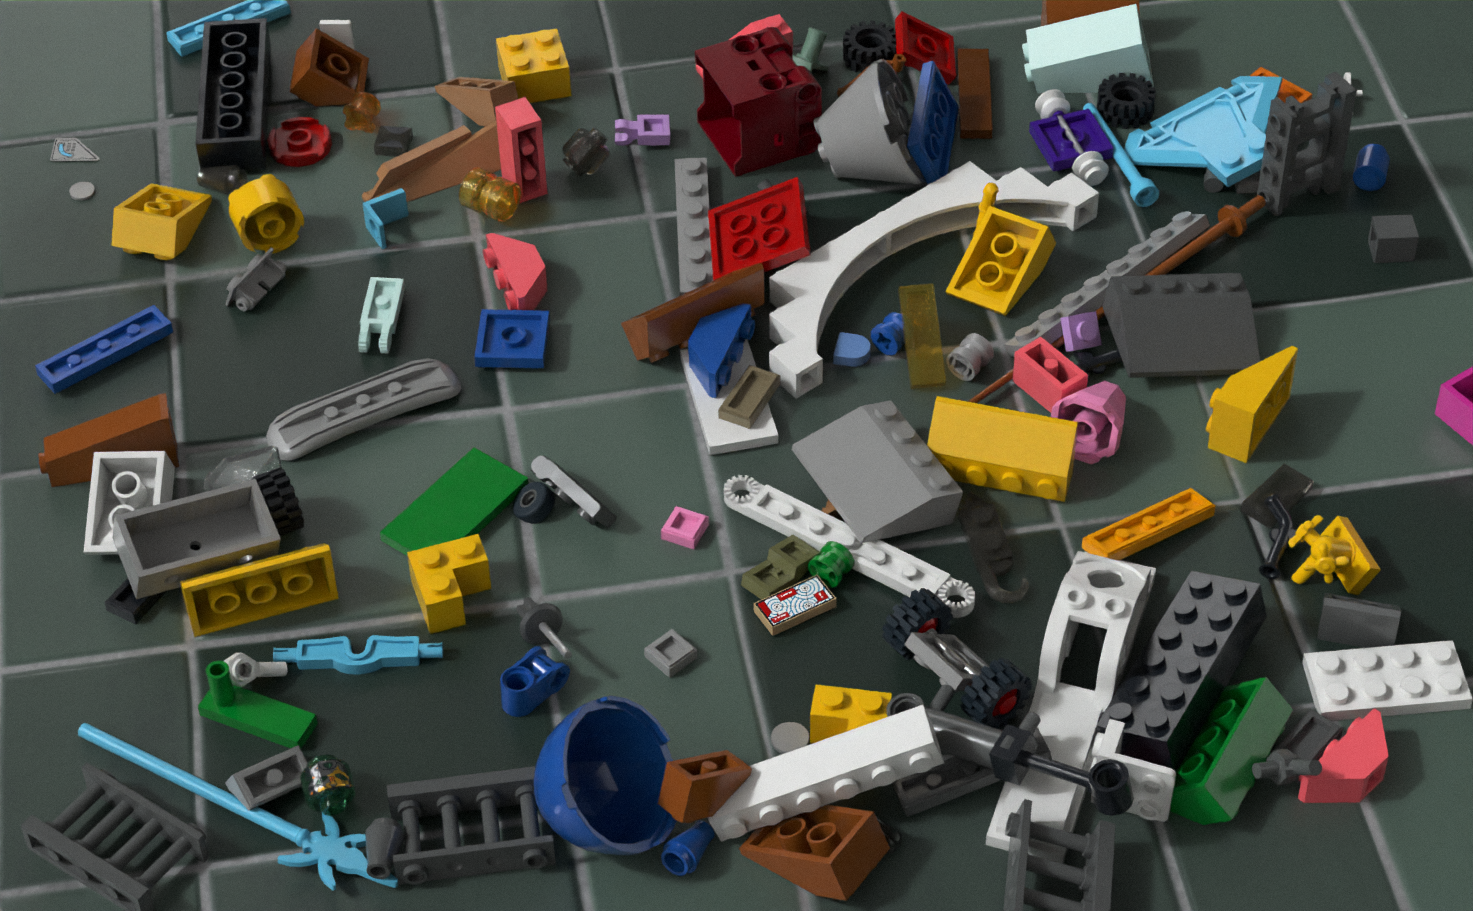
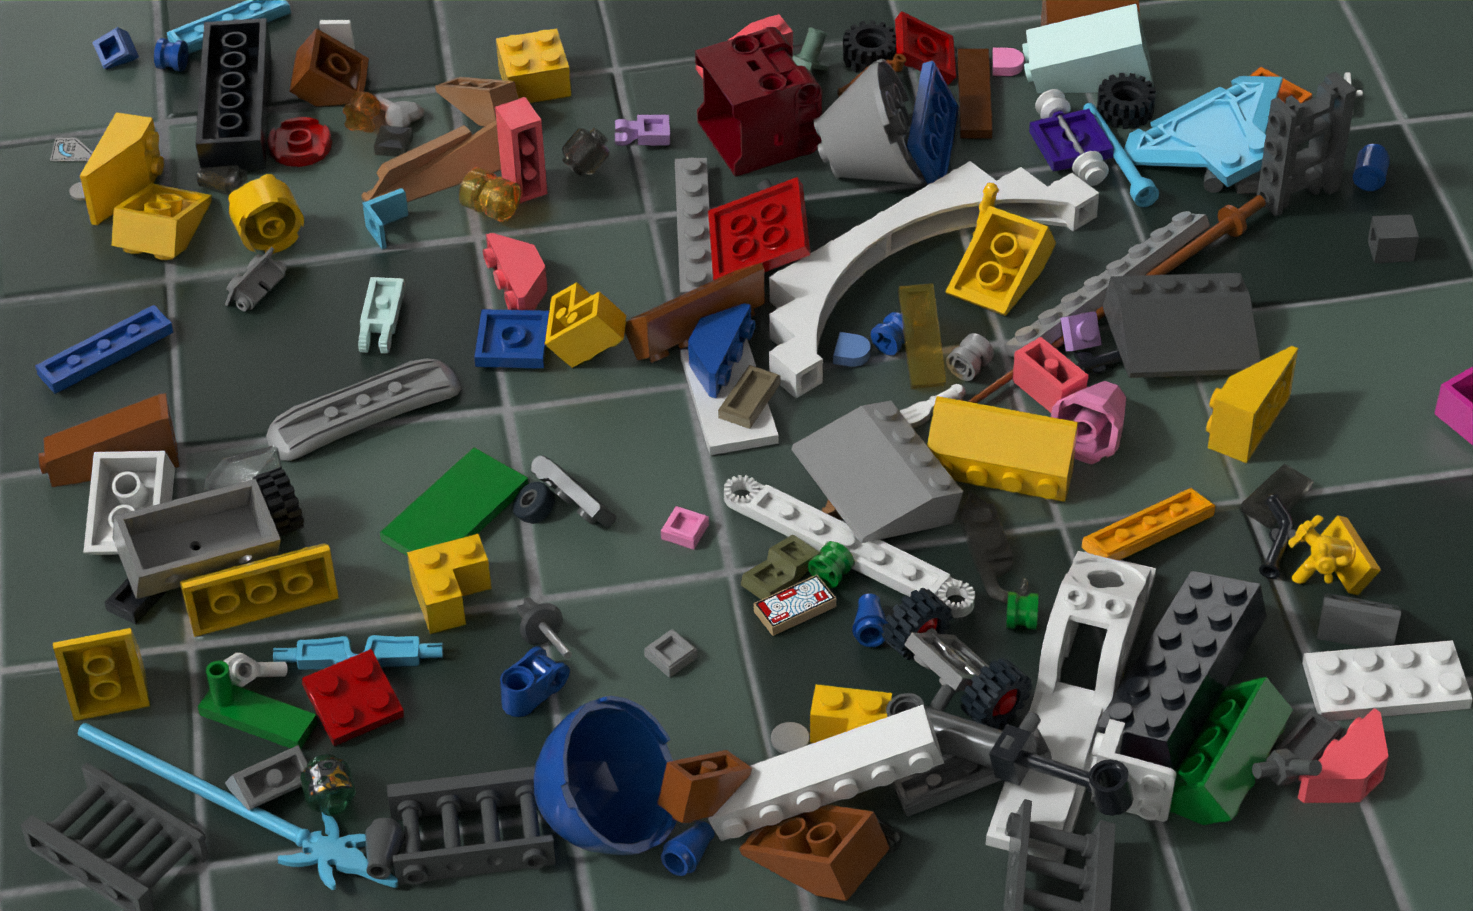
(102, 674): none -> yellow slope
(115, 48): none -> blue slope
(121, 164): none -> yellow slope
(171, 54): none -> blue wheel
(352, 697): none -> red plate
(400, 113): none -> light grey rock
(582, 324): none -> yellow brick
(869, 621): none -> blue cone
(921, 411): none -> white piece
(1006, 61): none -> bright pink tile
(1022, 611): none -> green wheel

